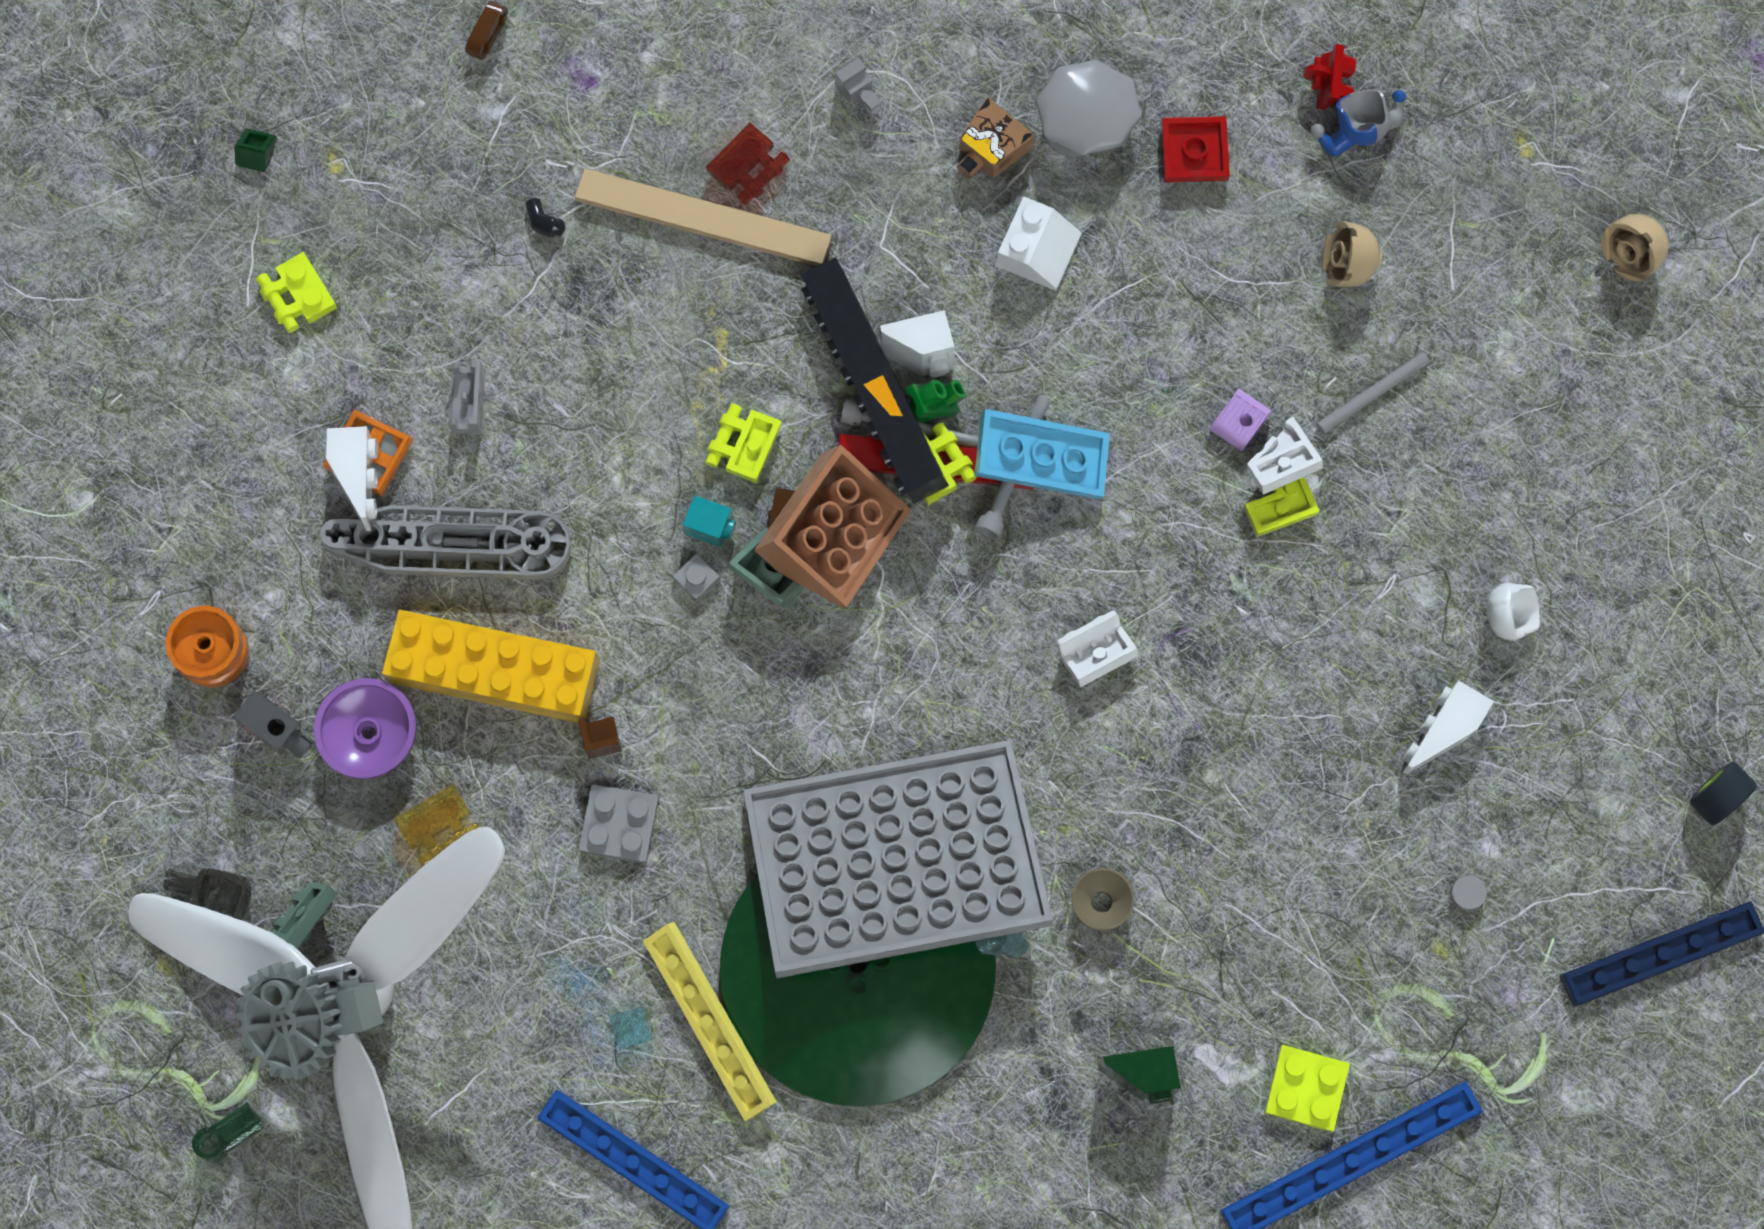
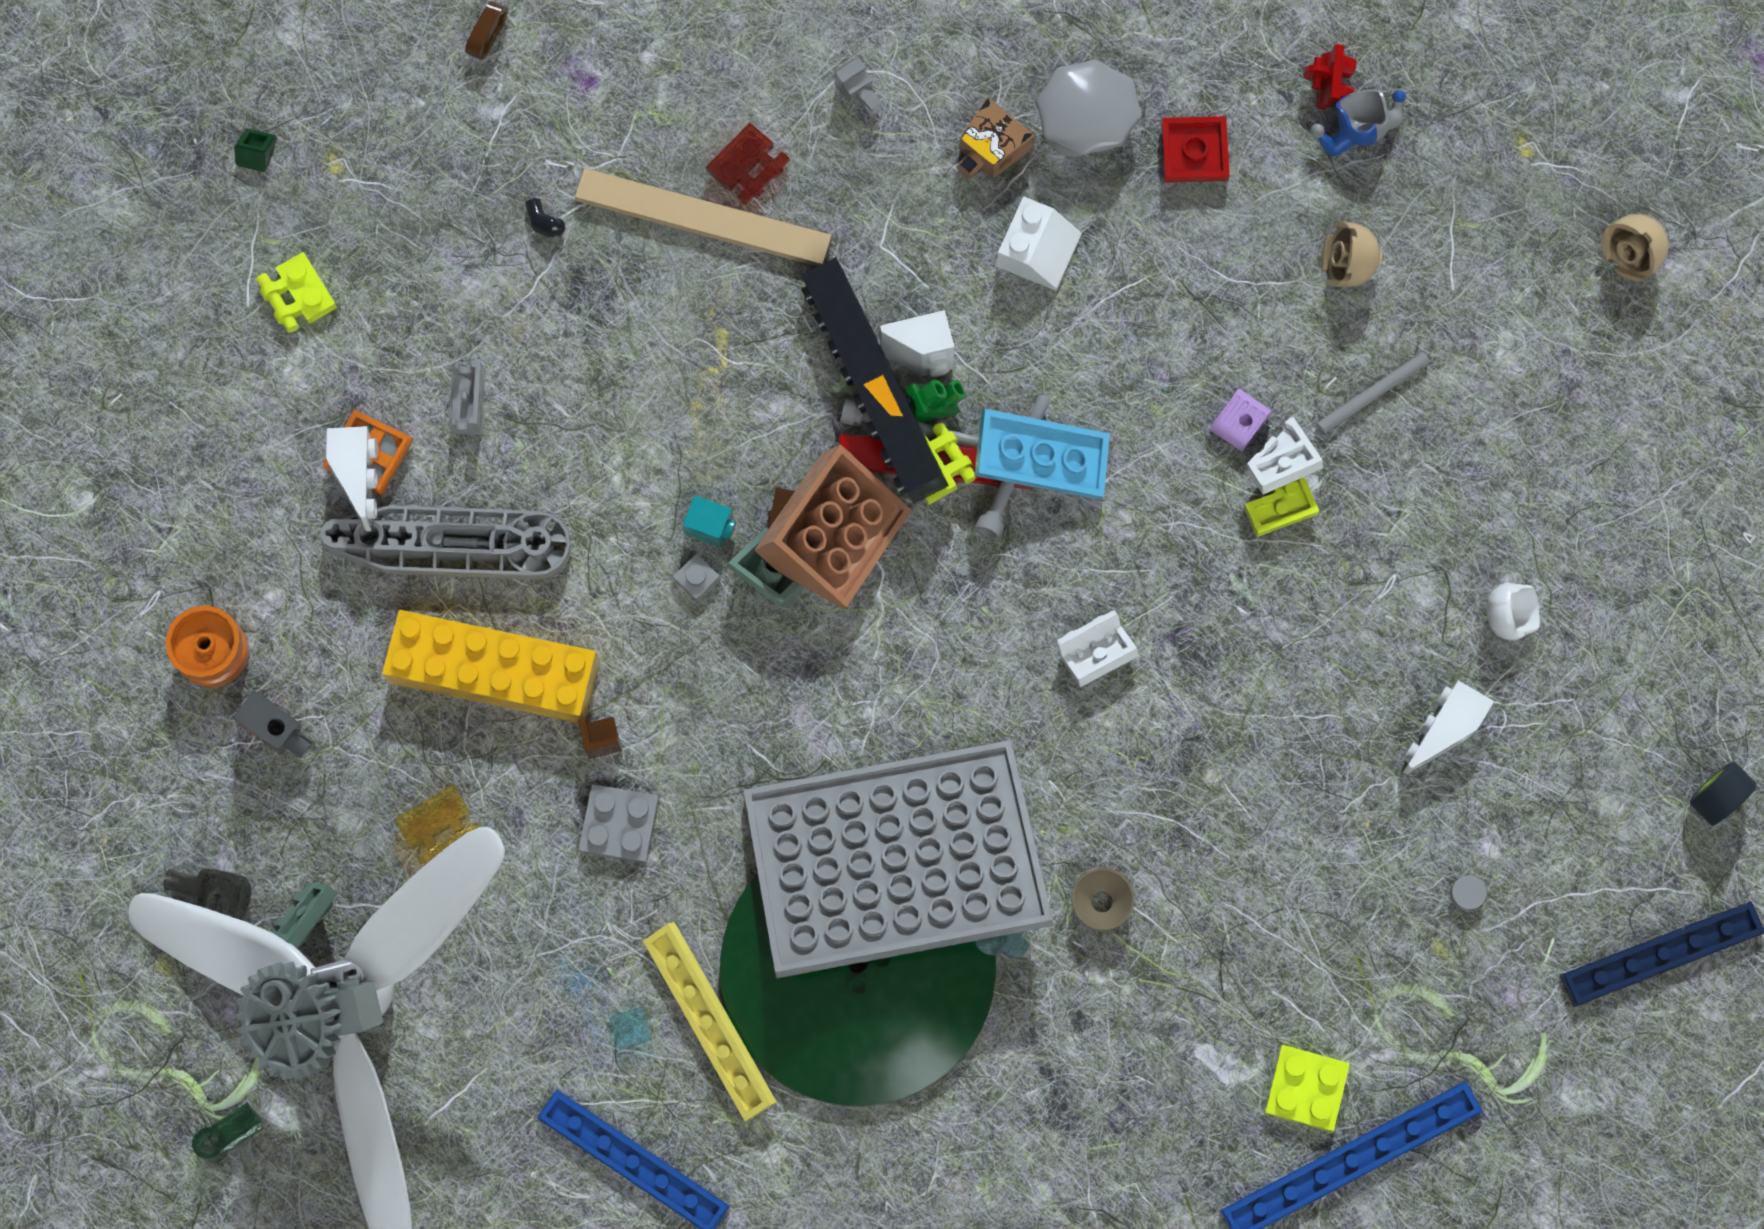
(353, 710): medium lavender dish -> none
(752, 446): neon yellow plate -> none
(1145, 1073): dark green slope -> none

